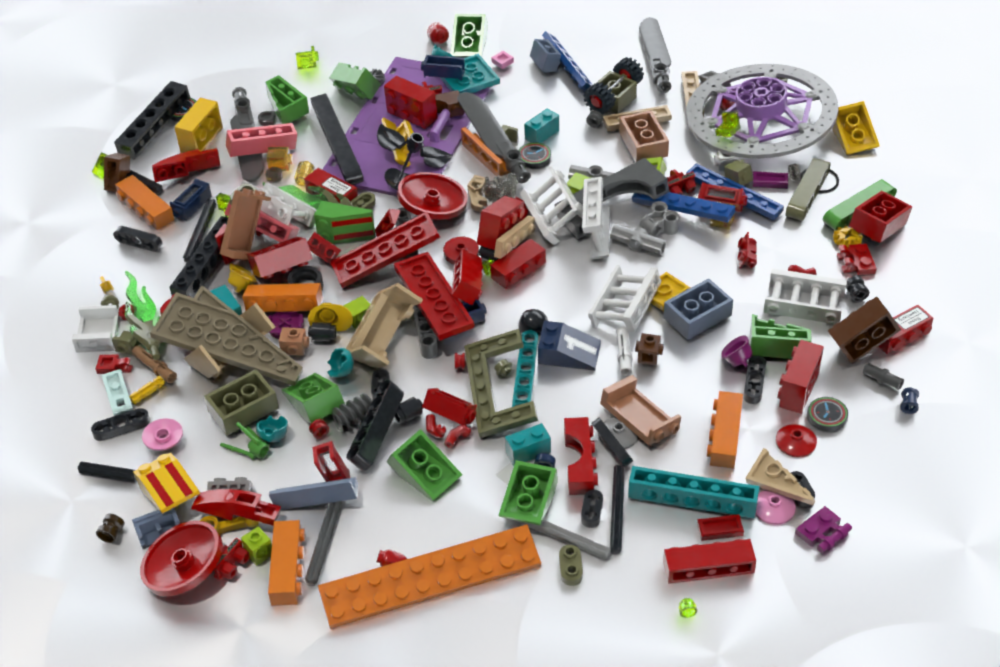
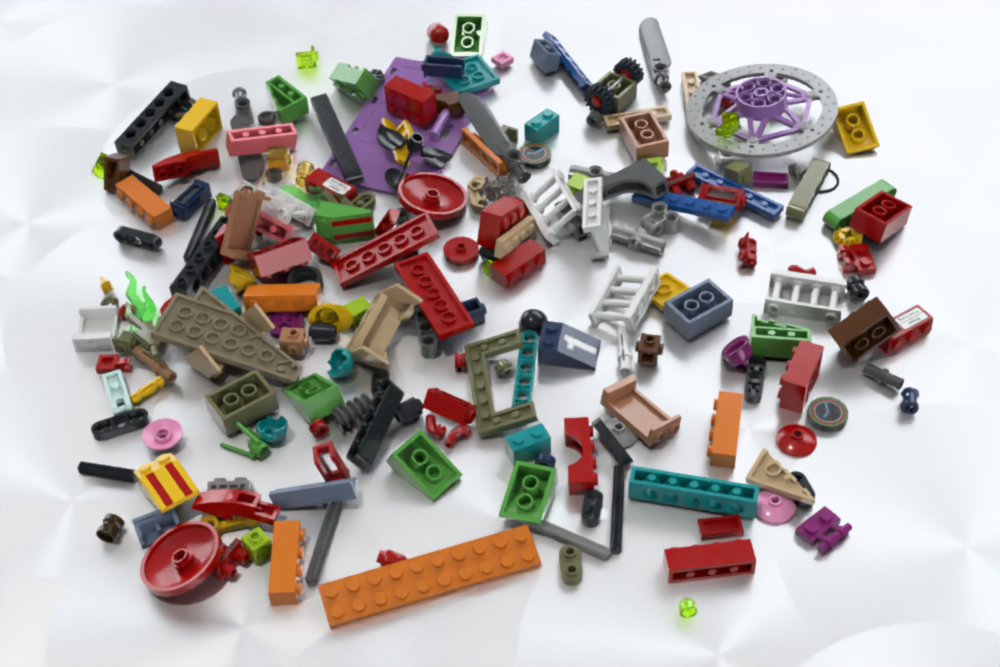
(467, 277): red brick -> none

